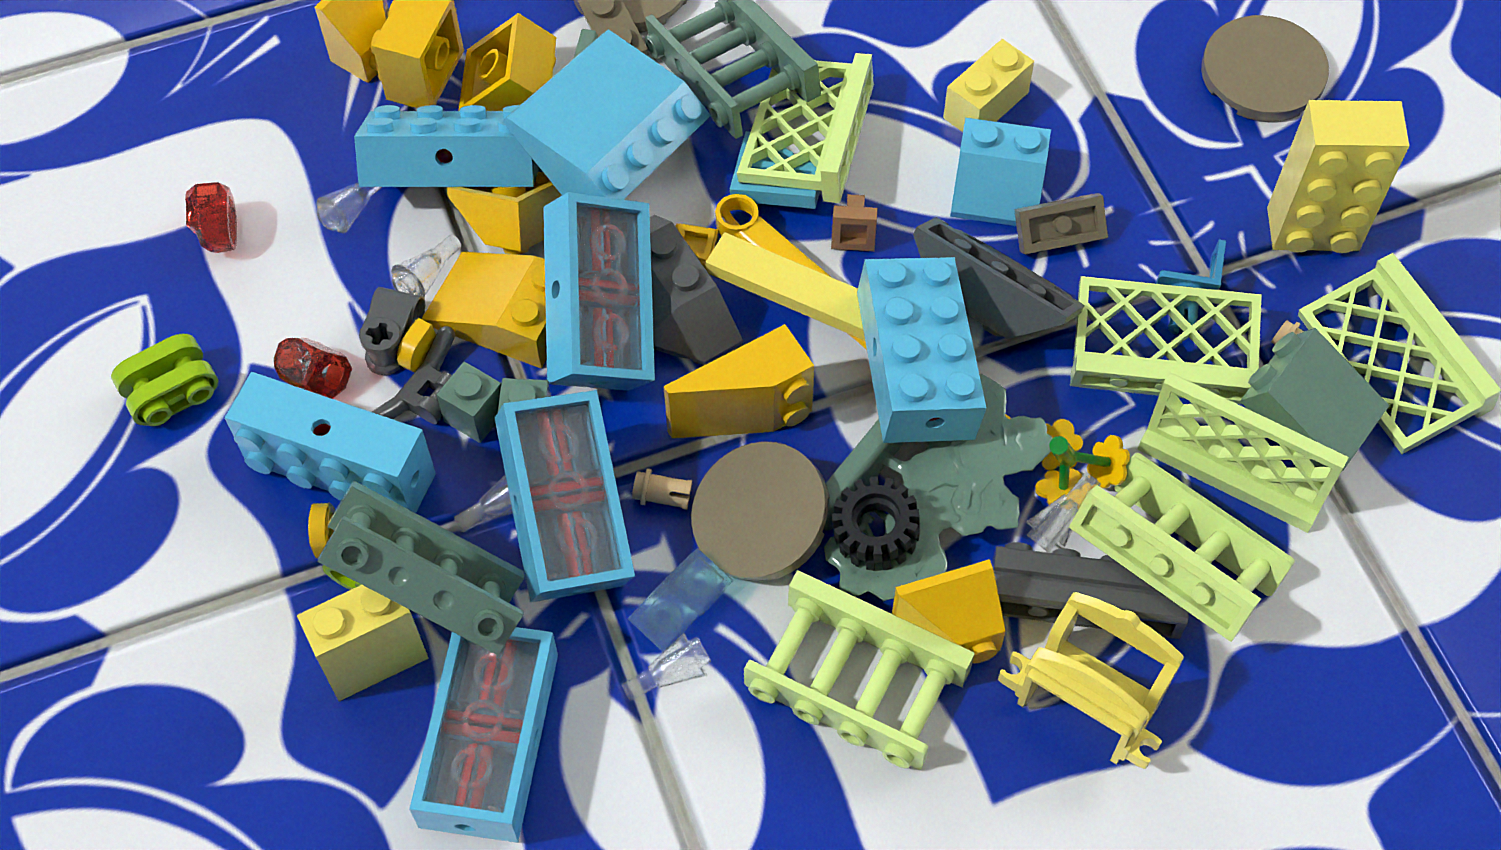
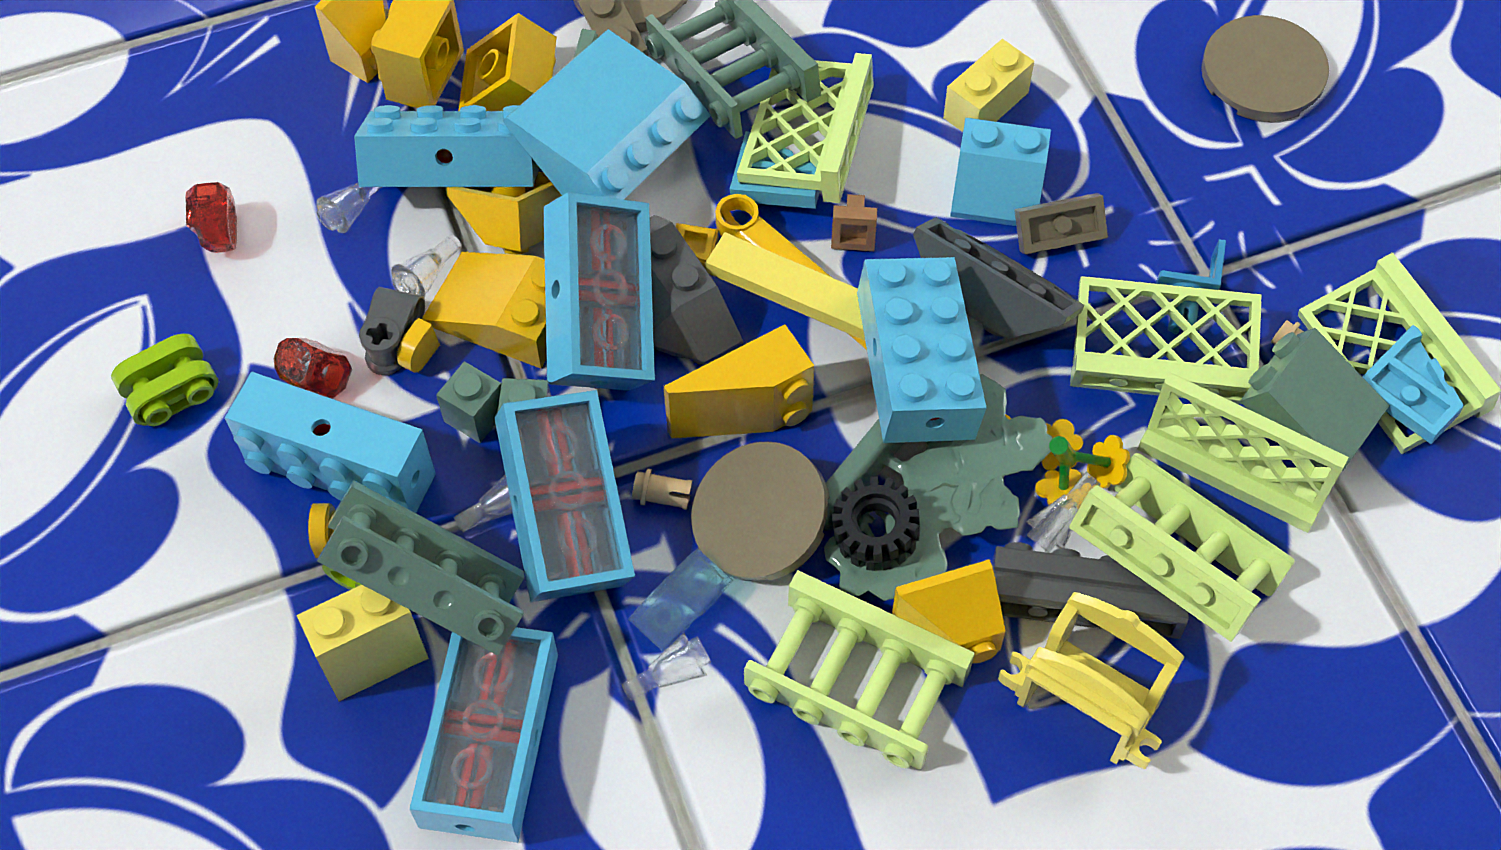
(425, 377): dark grey piece -> none
(1337, 175): light yellow brick -> none
(1415, 387): none -> medium azure wing

